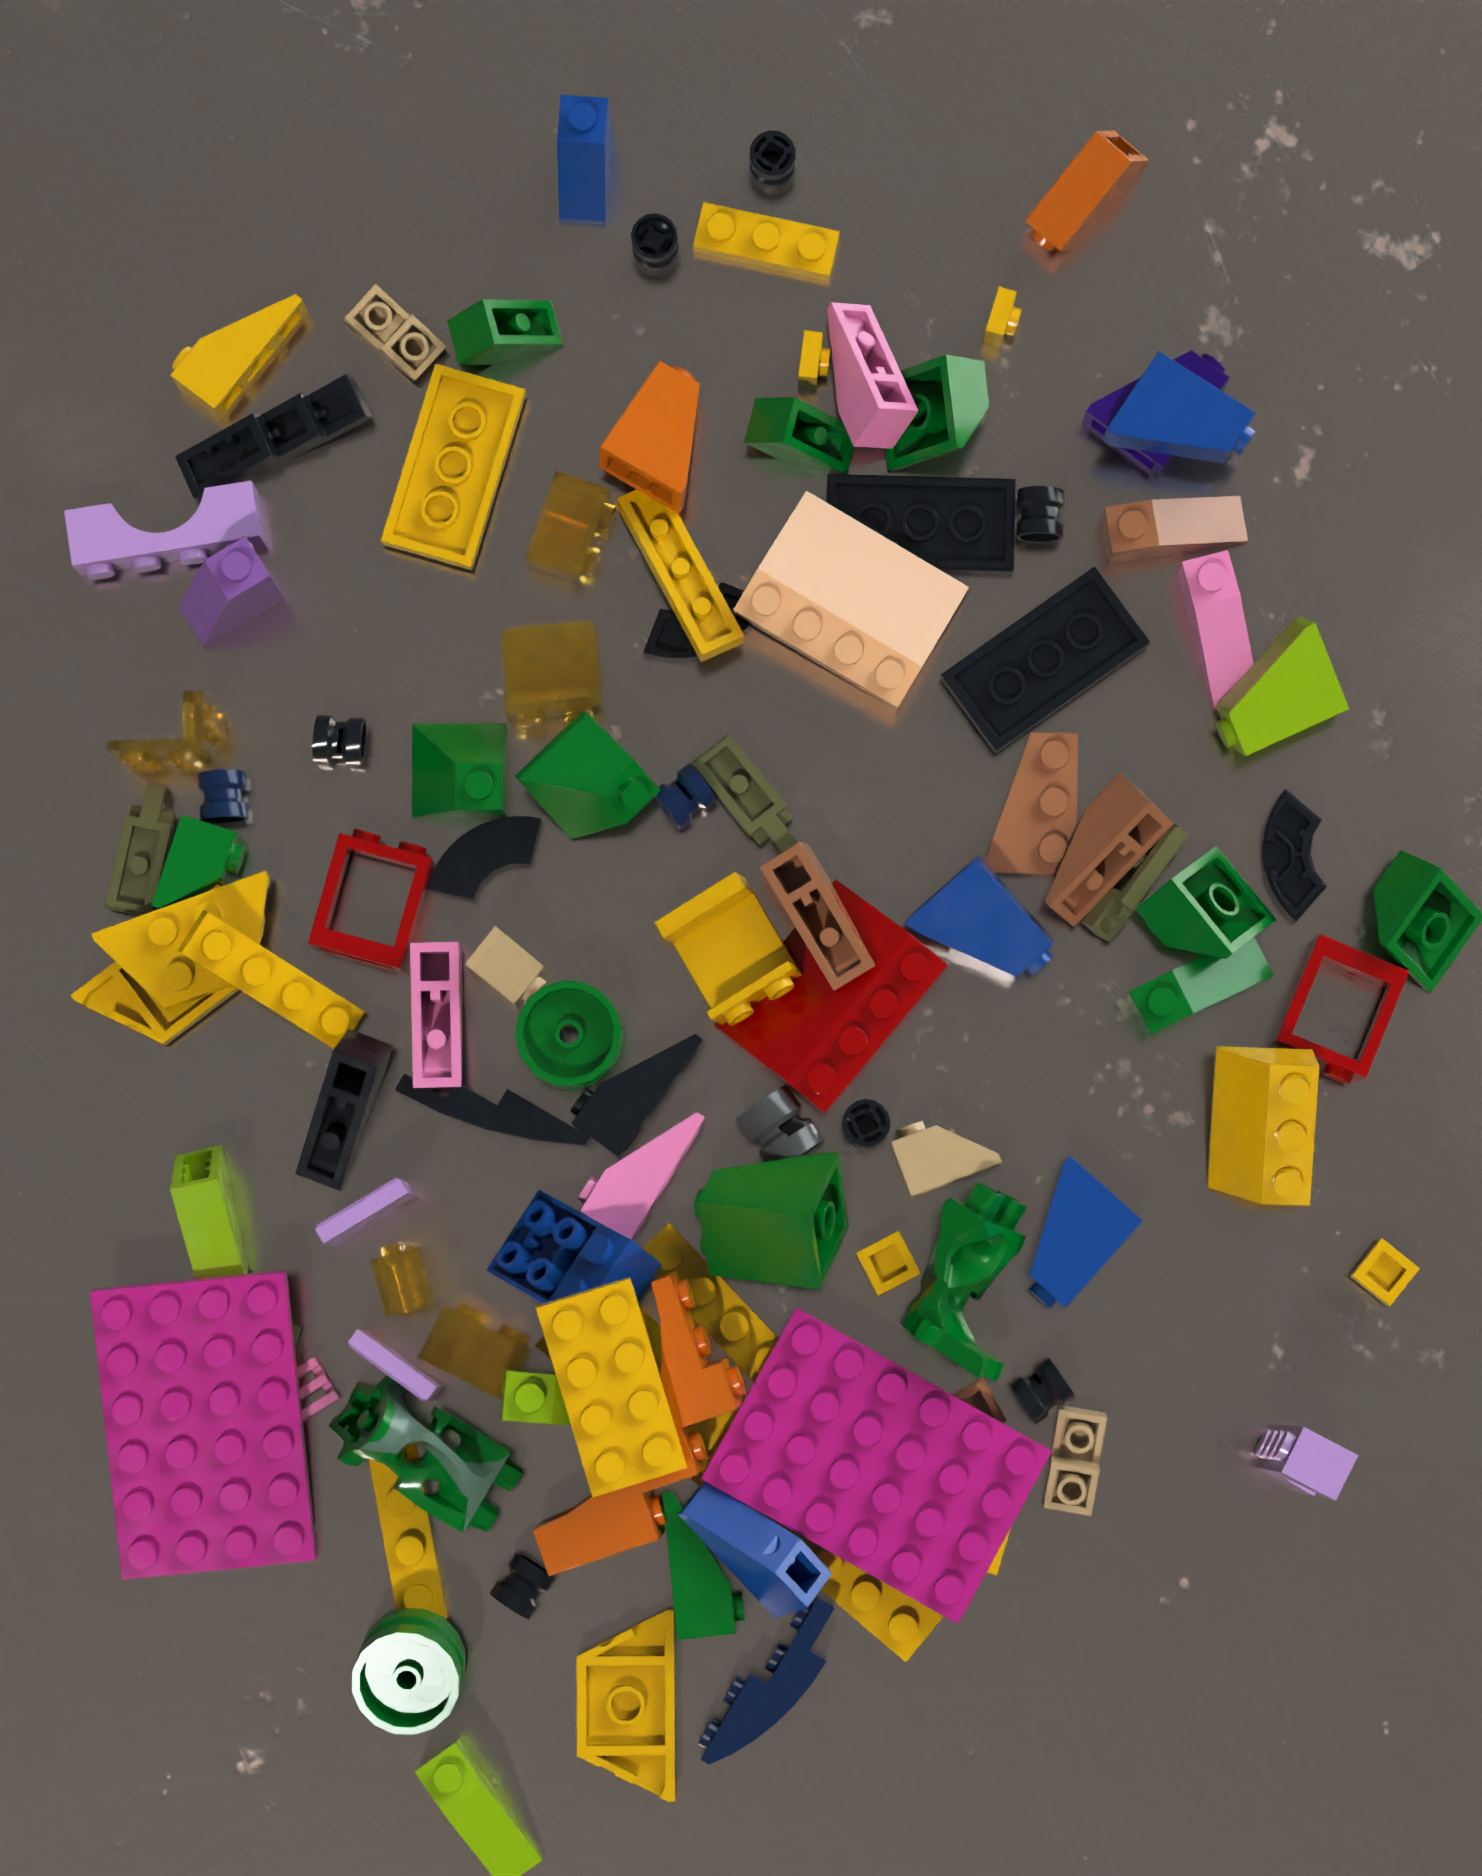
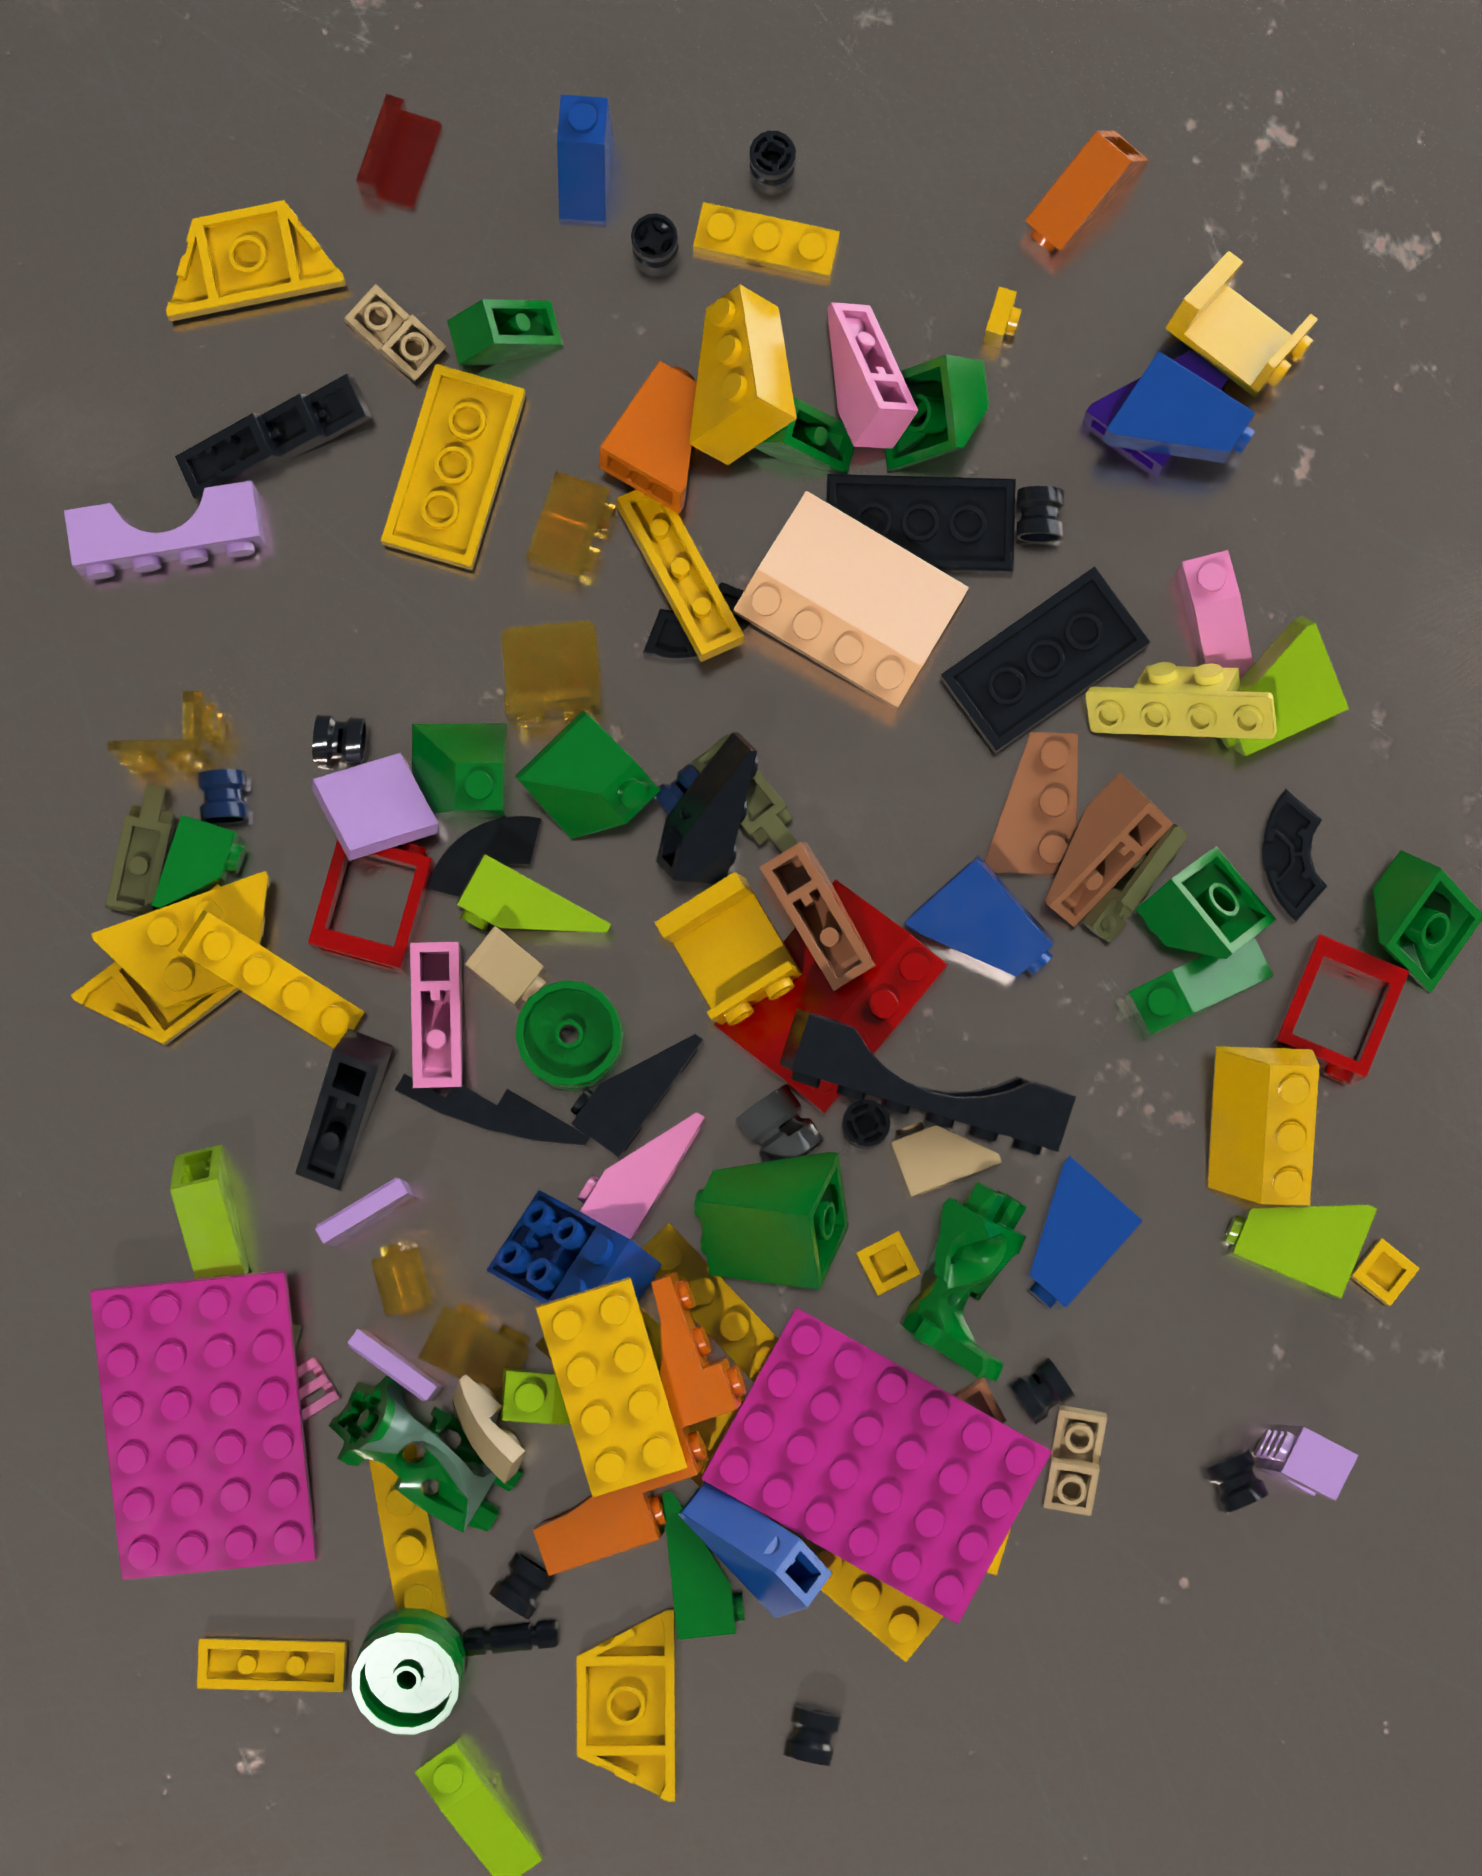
(228, 592): medium lavender slope -> none
(230, 359): yellow slope -> none
(249, 260): none -> yellow wing
(271, 1664): none -> yellow plate
(374, 806): none -> lavender tile
(398, 155): none -> clear red panel
(477, 1414): none -> tan slope
(511, 1638): none -> black axle
(513, 901): none -> lime slope
(706, 820): none -> black slope
(741, 377): none -> yellow wedge
(761, 1703): dark blue slope -> none
(812, 1735): none -> black wheel
(813, 360): yellow plate -> none
(1017, 1108): none -> black arch
(1171, 527): nougat slope -> none
(1183, 703): none -> light yellow bracket
(1236, 333): none -> yellow panel
(1236, 1481): none -> black wheel
(1303, 1243): none -> lime slope

